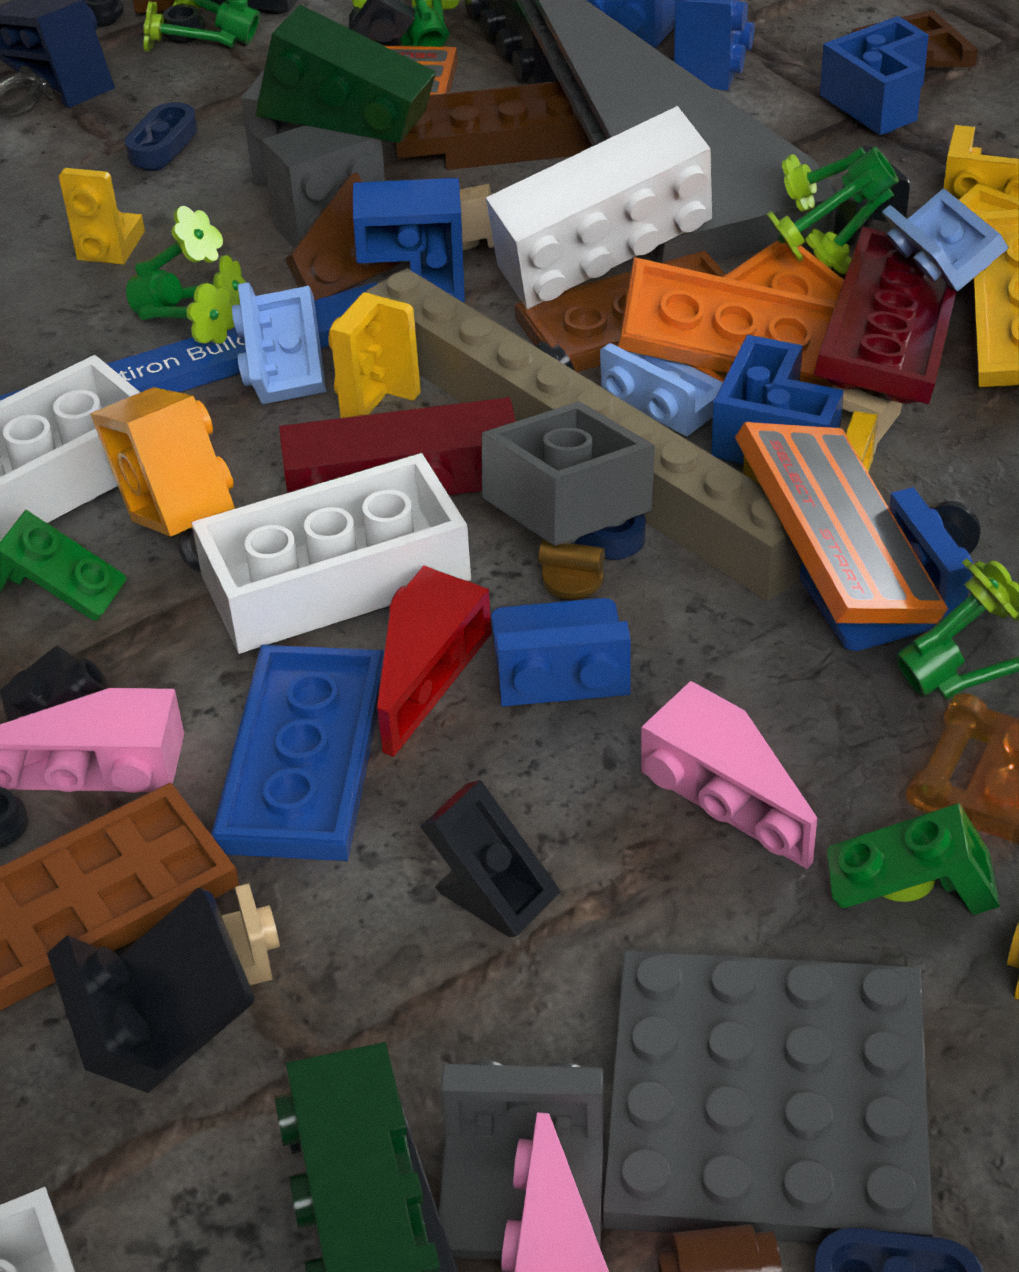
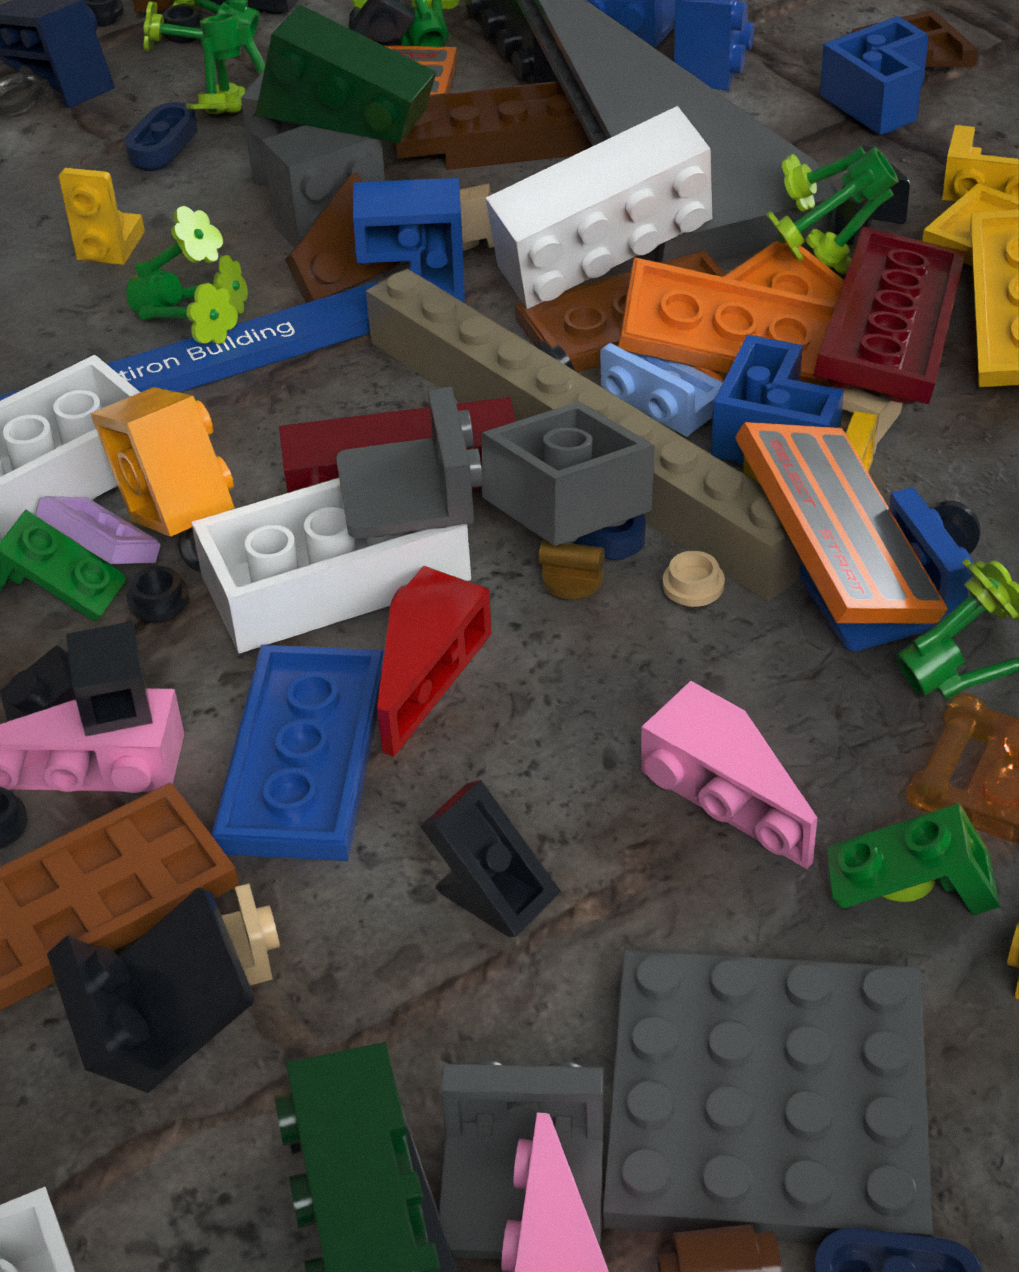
(98, 530): none -> lavender plate
(108, 678): none -> black brick
(157, 594): none -> black plate
(219, 42): none -> green plant
(280, 343): light blue bracket -> none
(374, 354): yellow bracket -> none
(413, 481): none -> dark grey bracket
(561, 651): blue bracket -> none
(693, 579): none -> tan plate
(945, 239): light blue bracket -> none

